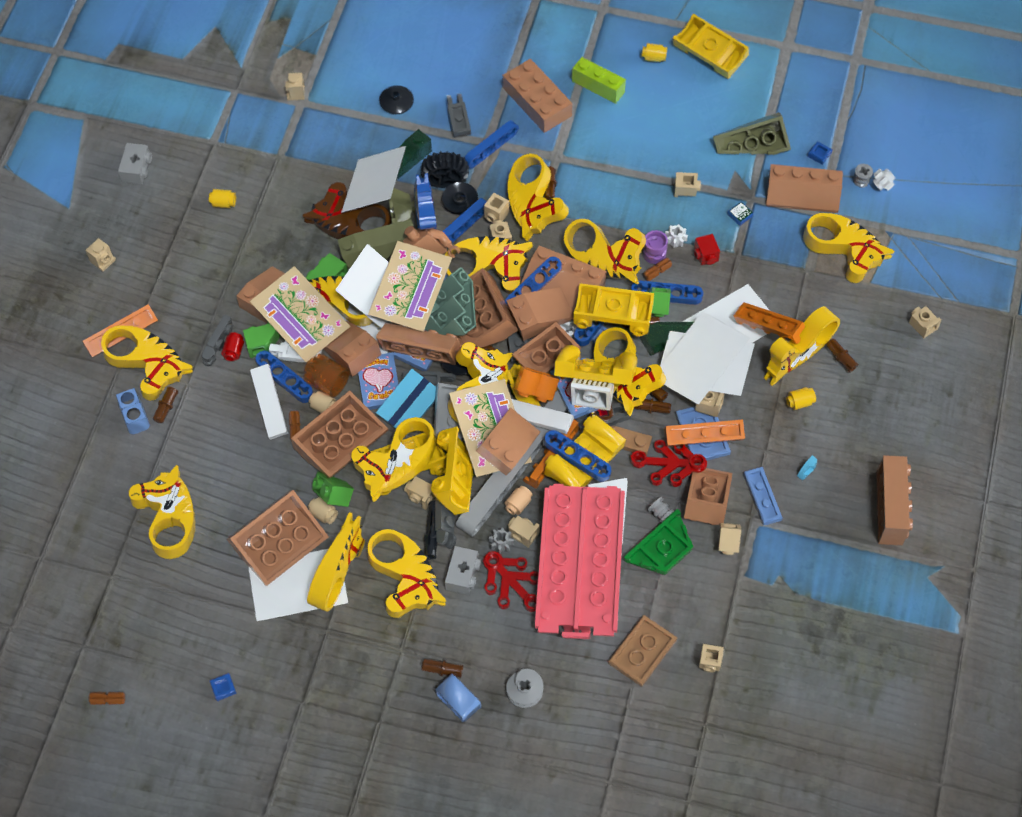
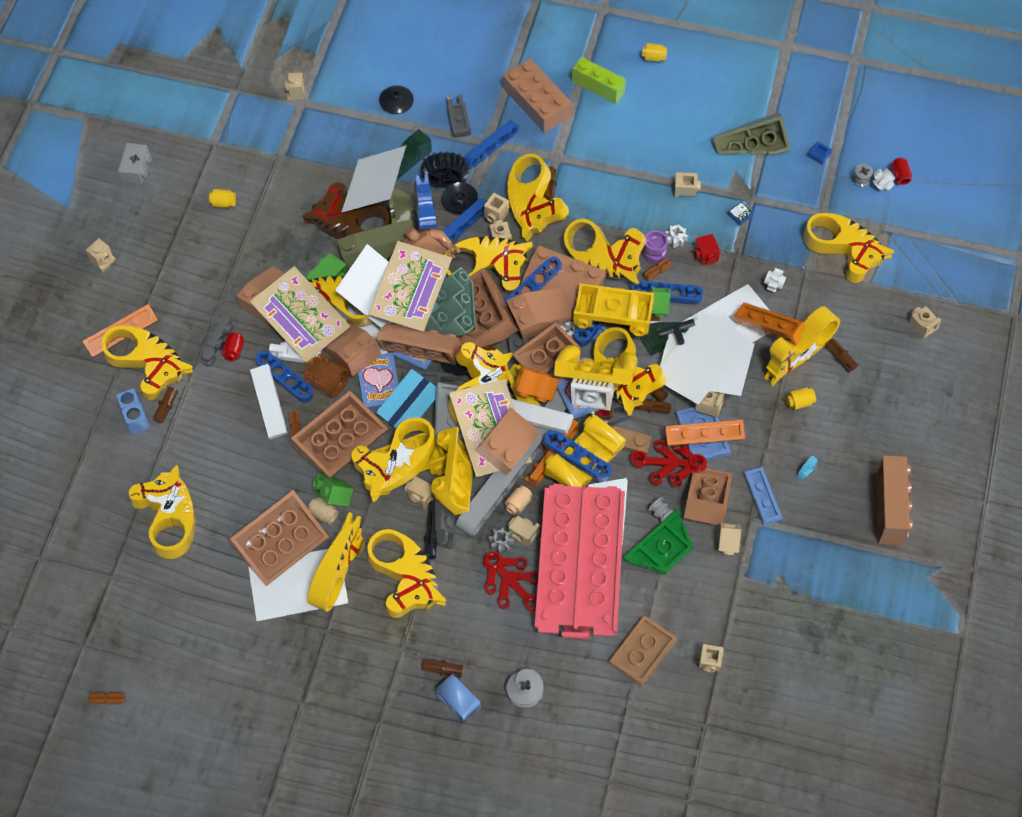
(223, 687): blue tile -> none
(260, 338): bright green slope -> none
(320, 401): tan brick -> none
(462, 559): light grey brick -> none
(676, 329): none -> black piece
(711, 46): yellow piece -> none
(775, 280): none -> white gear
(804, 188): nougat slope -> none
(901, 171): none -> red brick

